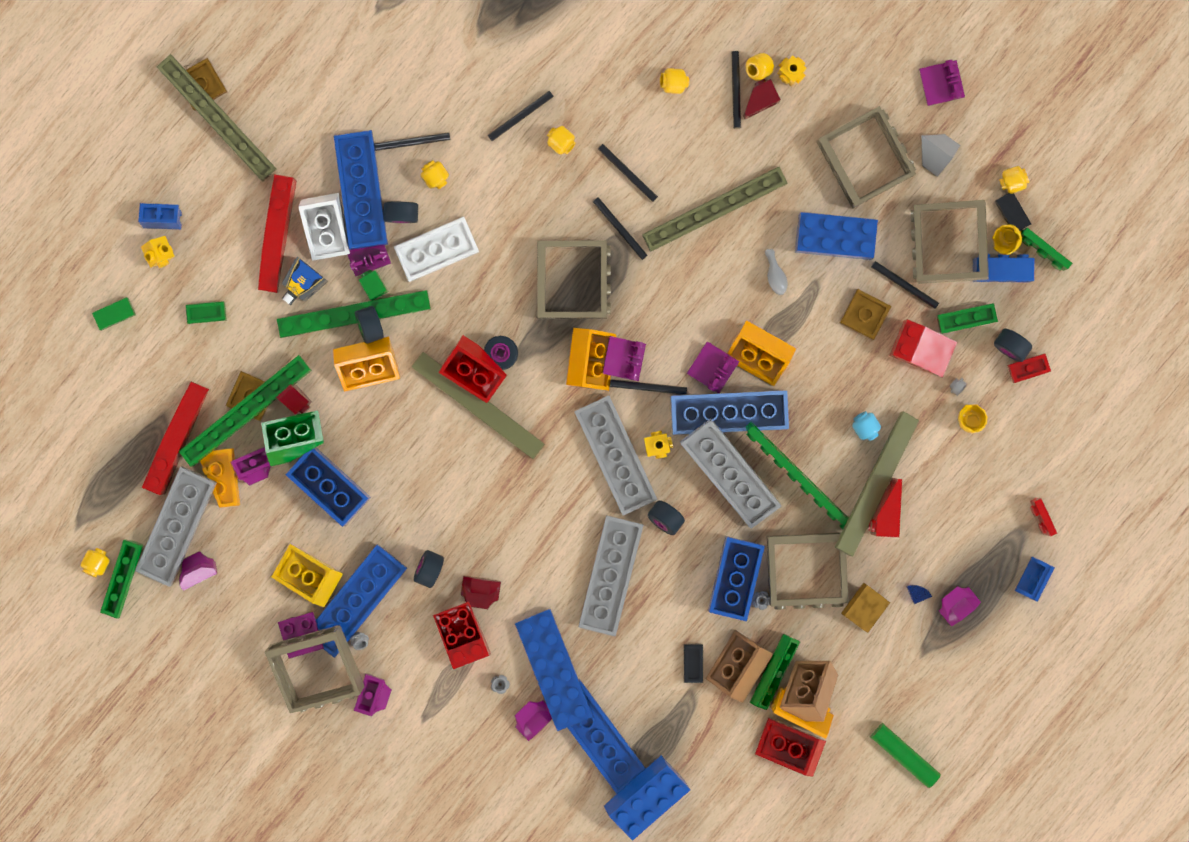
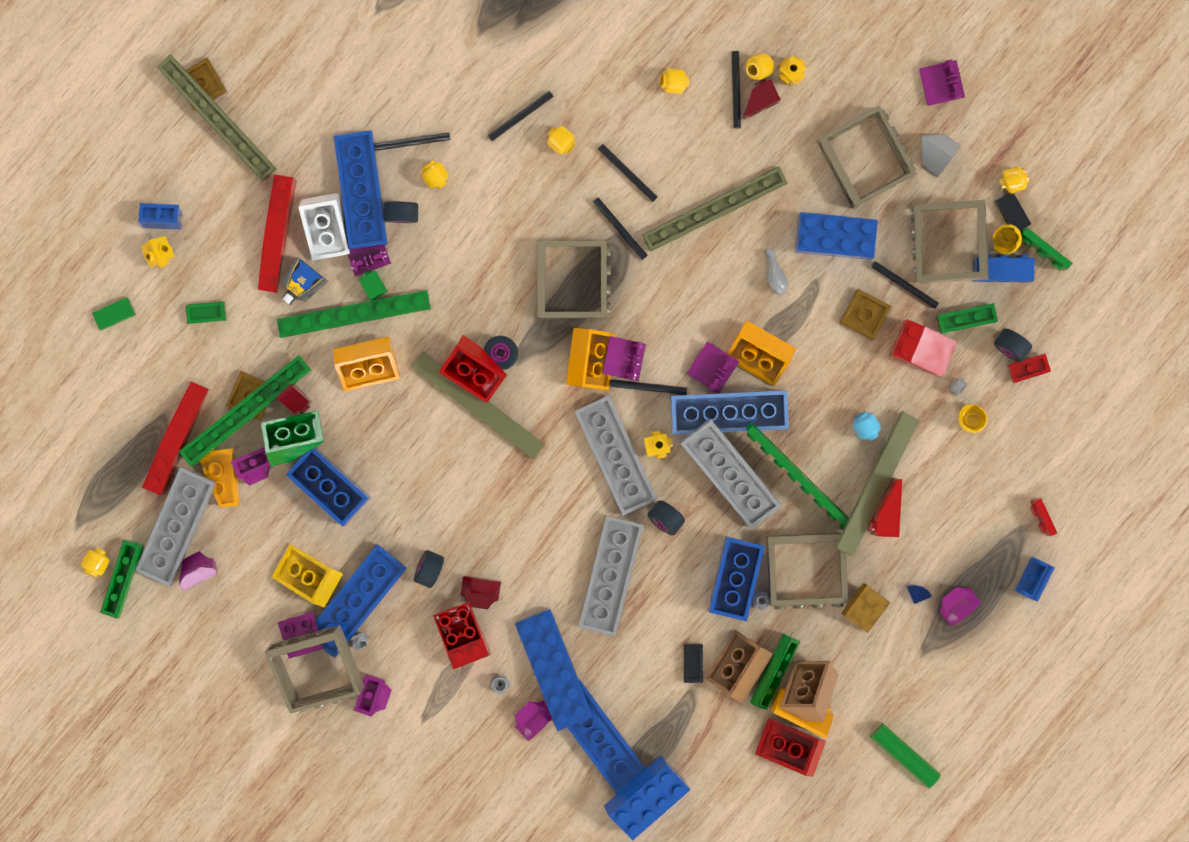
(369, 324): black wheel -> none
(436, 249): white tile -> none

